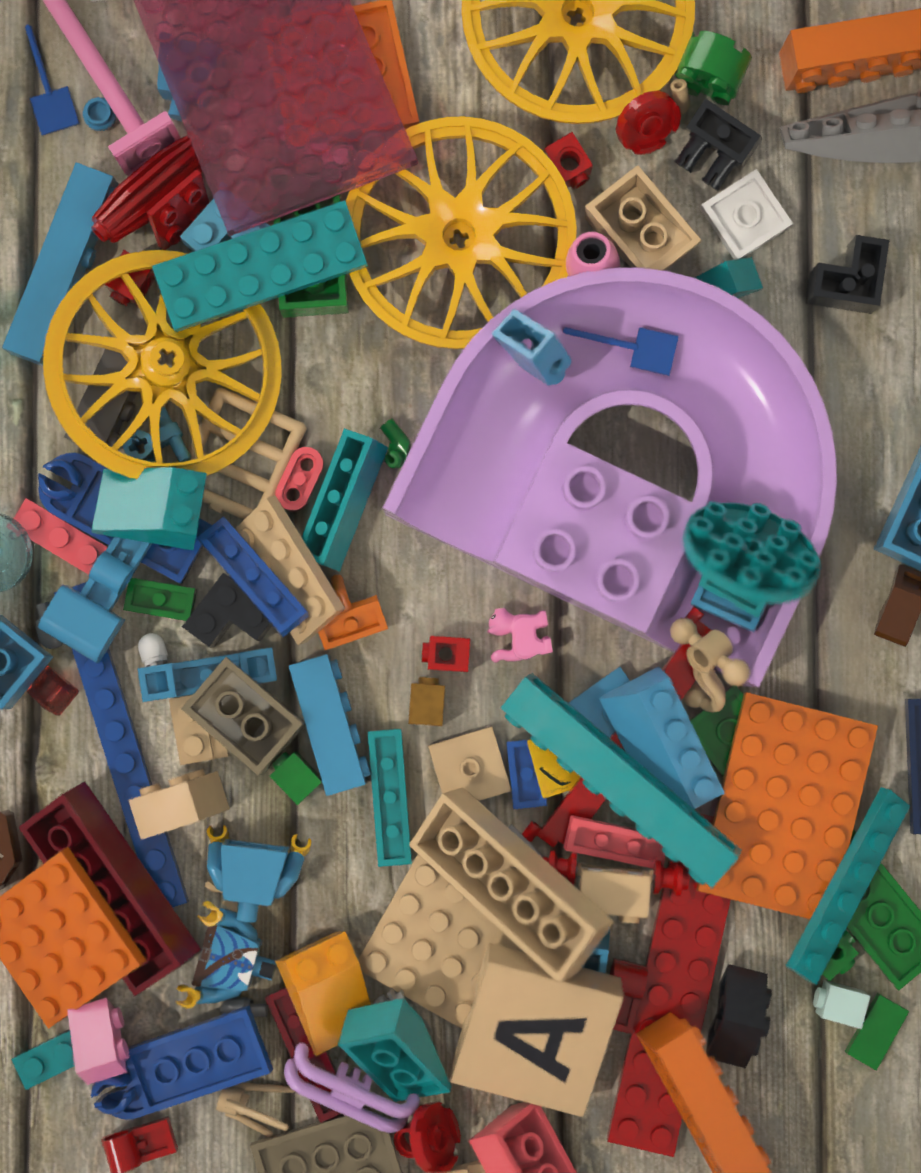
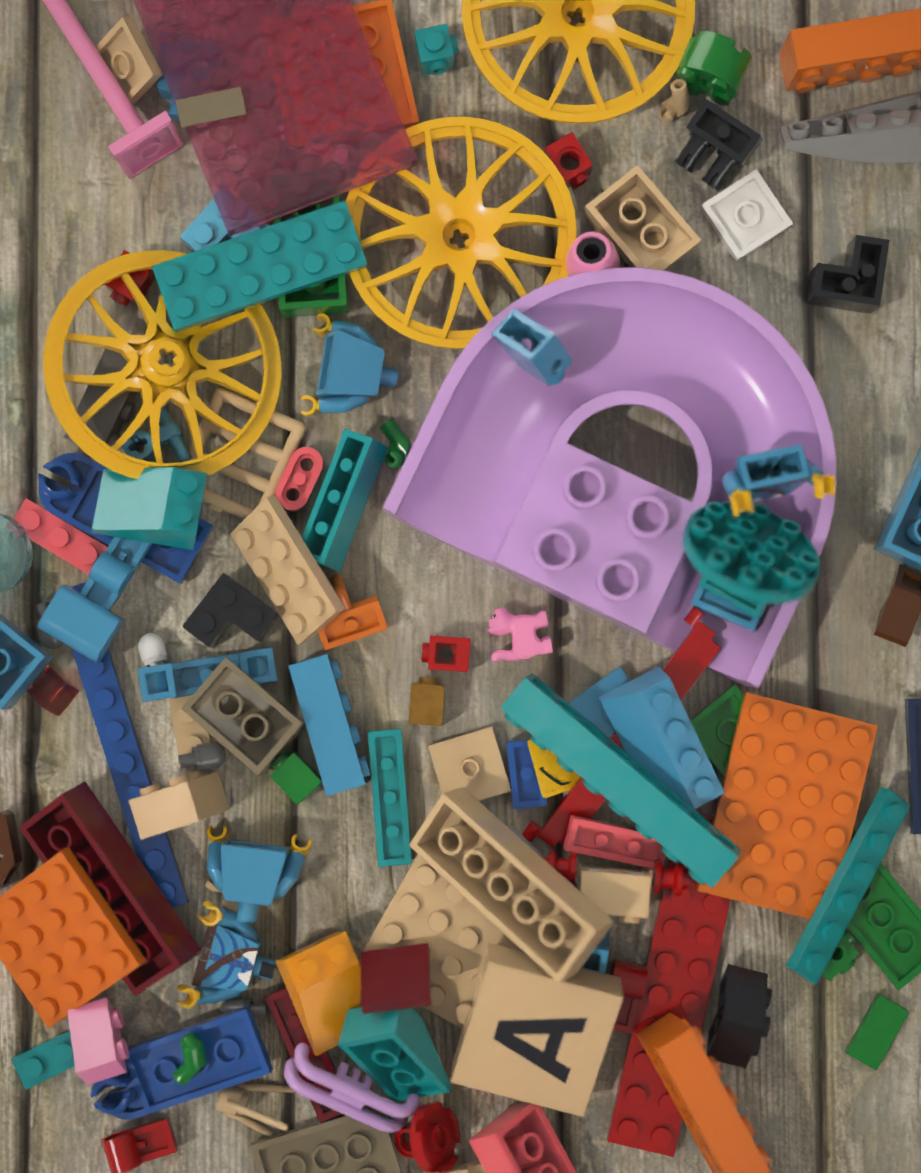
(53, 108): blue piece -> none
(61, 261): dark azure brick -> none
(98, 114): dark azure plate -> none
(129, 58): none -> tan plate
(159, 599): green plate -> none
(161, 191): red plate -> none
(193, 1056): none -> green arm
(204, 757): none -> dark grey cylinder
(210, 107): none -> dark tan sticker
(253, 576): blue plate -> none
(349, 368): none -> dark azure torso
(395, 978): none -> dark red tile
(435, 49): none -> teal brick
(648, 122): red tile -> none
(652, 350): blue piece -> none
(704, 656): tan piece -> none
(734, 276): teal slope -> none
(772, 476): none -> dark azure torso
(841, 1003): light aqua brick -> none

